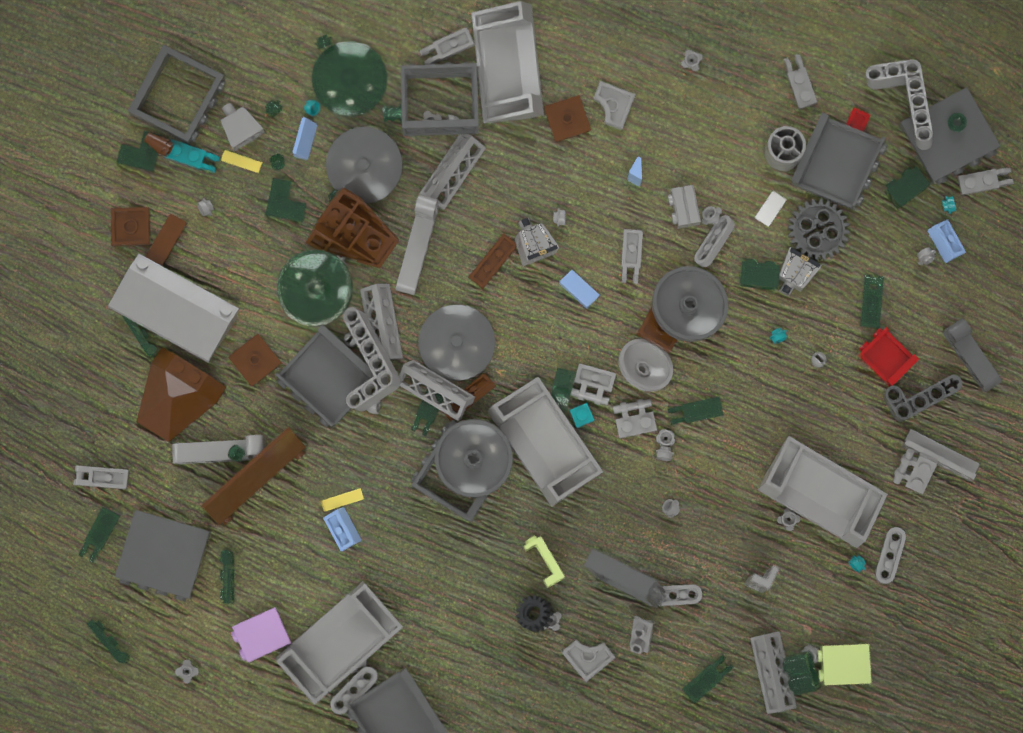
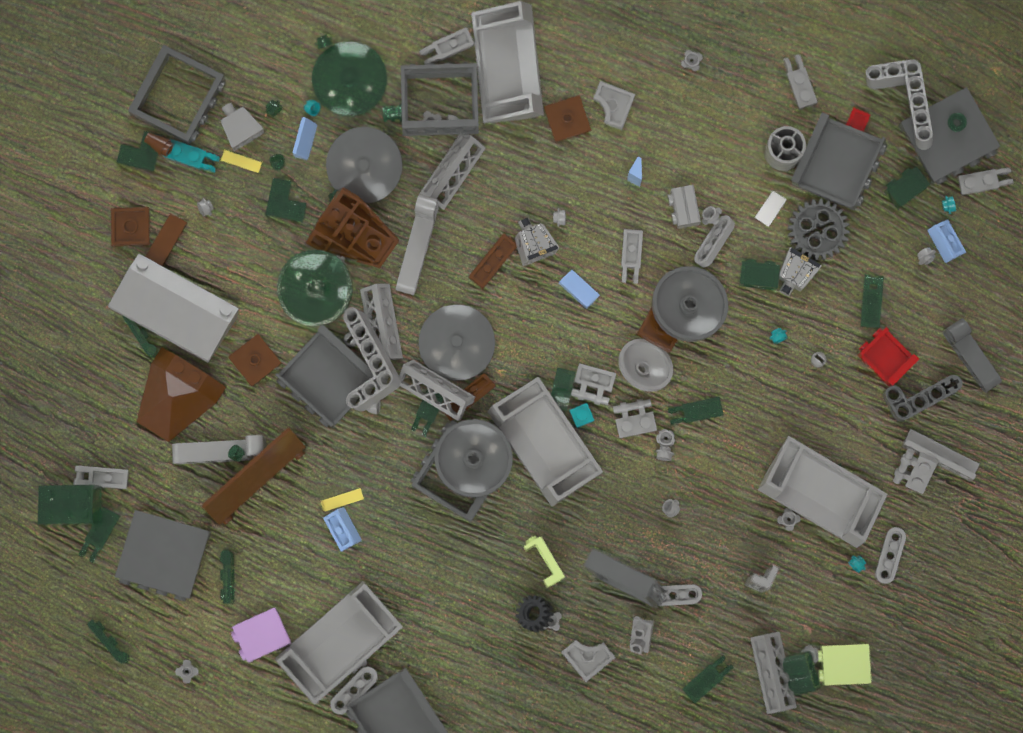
(69, 505): none -> clear green brick

